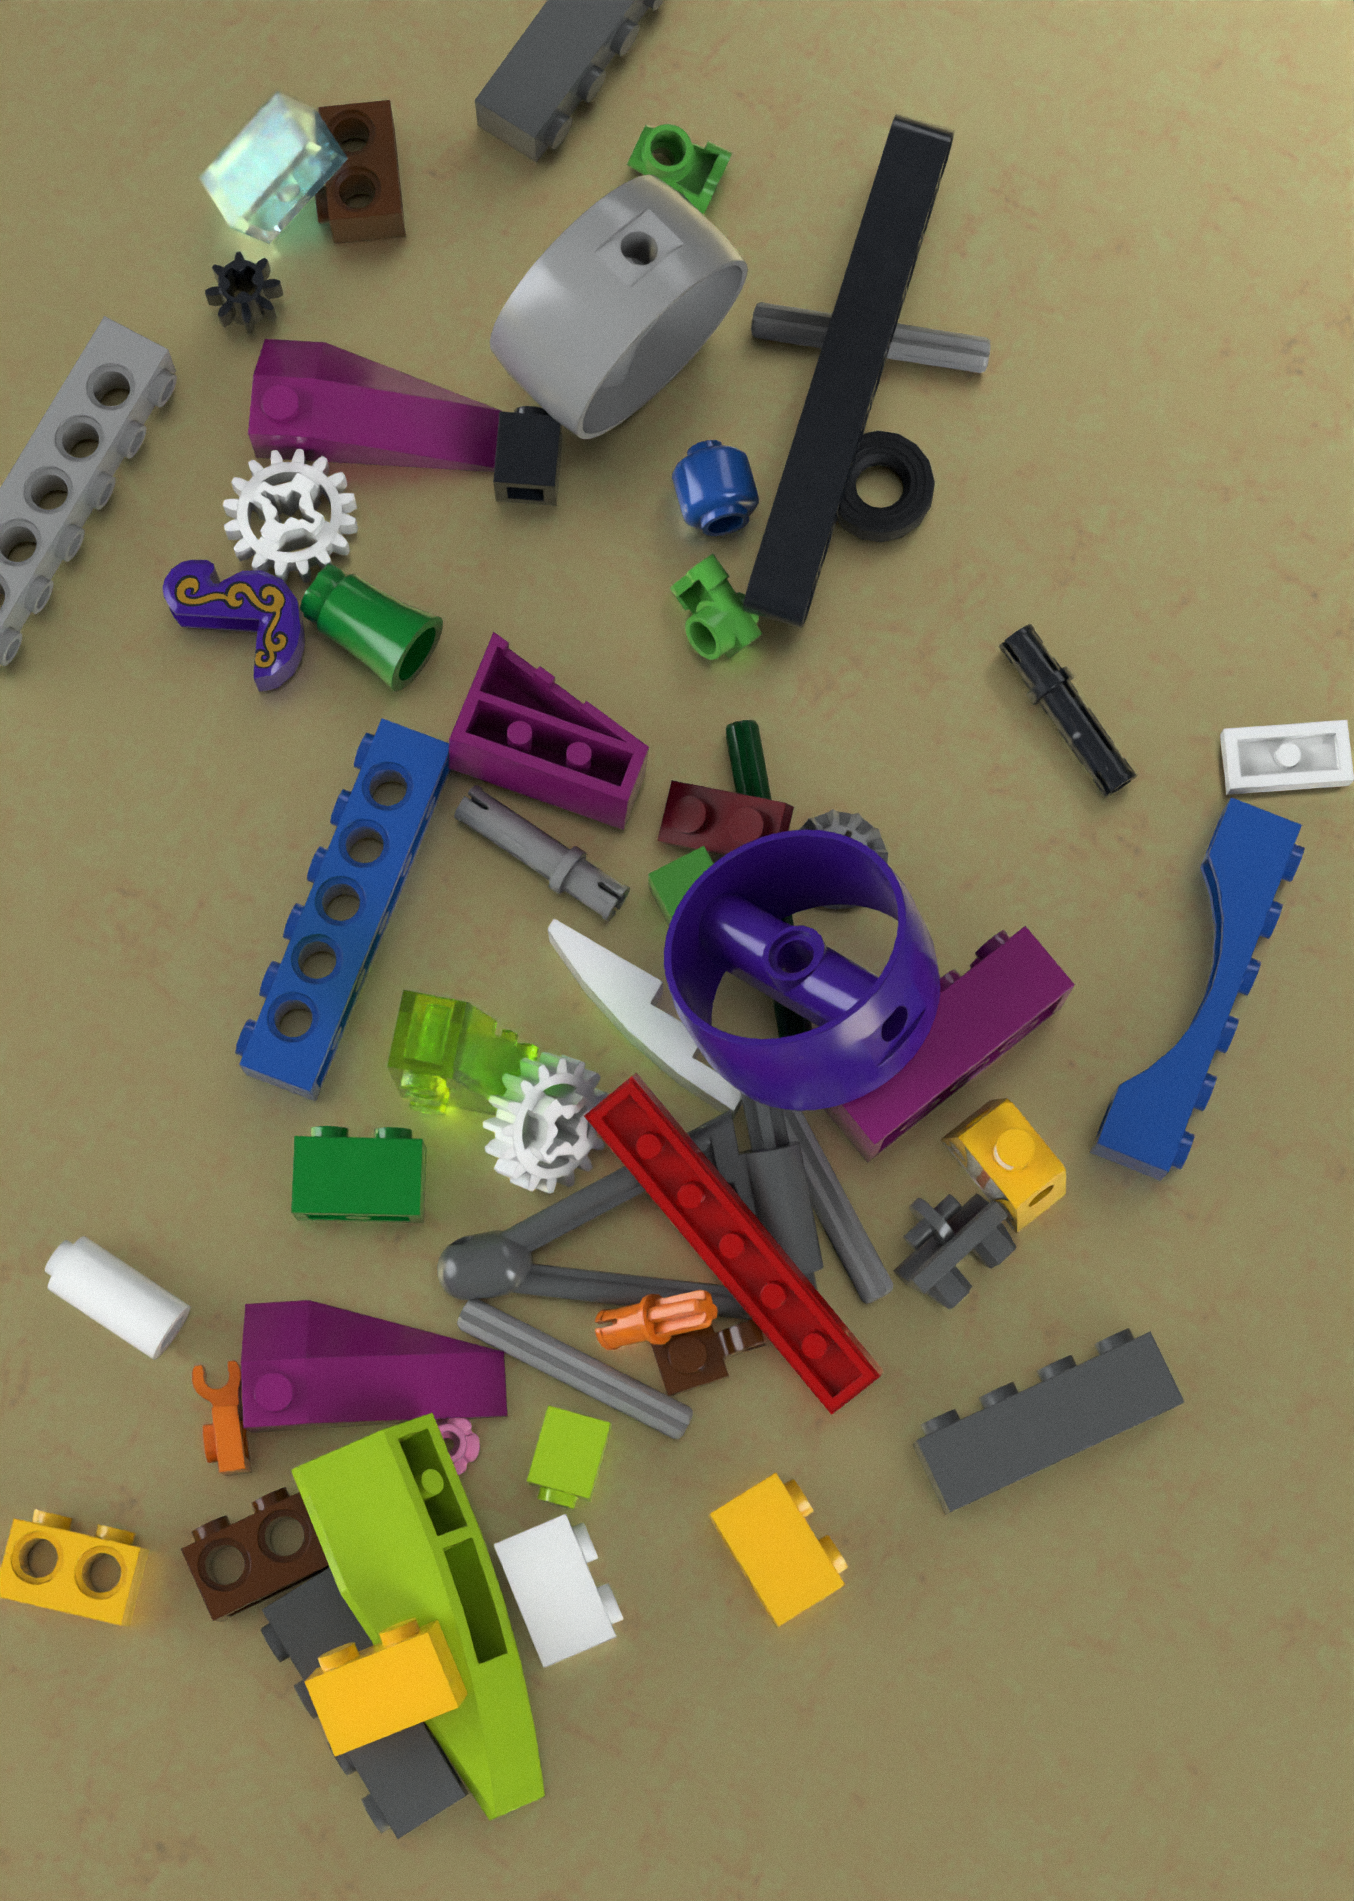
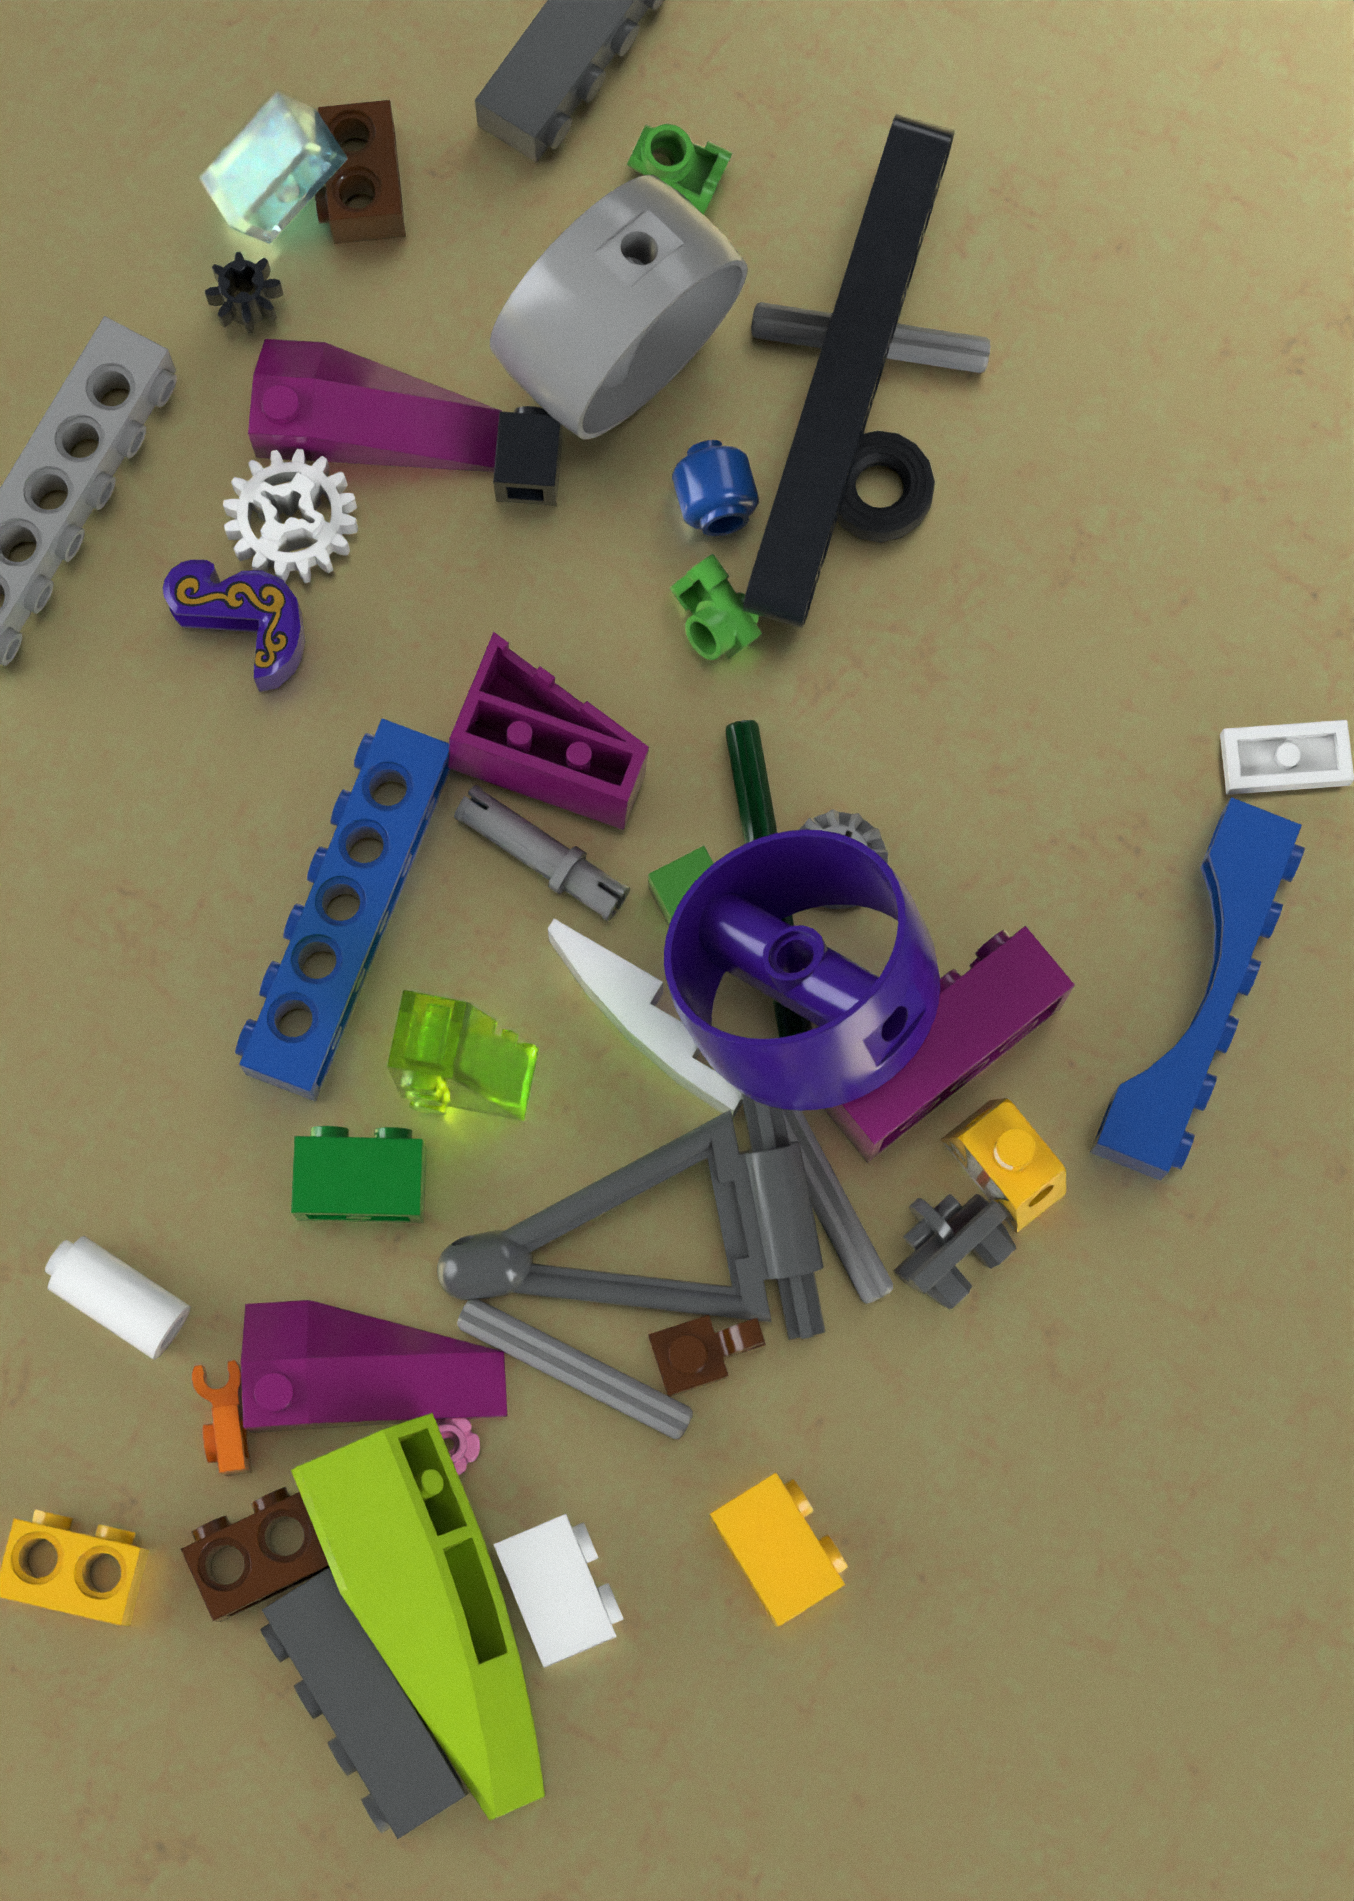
(372, 625): green plant -> none
(385, 1685): yellow brick -> none
(543, 1122): white gear -> none
(568, 1457): lime brick -> none
(655, 1319): orange axle -> none
(719, 818): dark red plate -> none
(734, 1243): red tile -> none
(1046, 1422): dark grey brick -> none
(1061, 701): black pin -> none

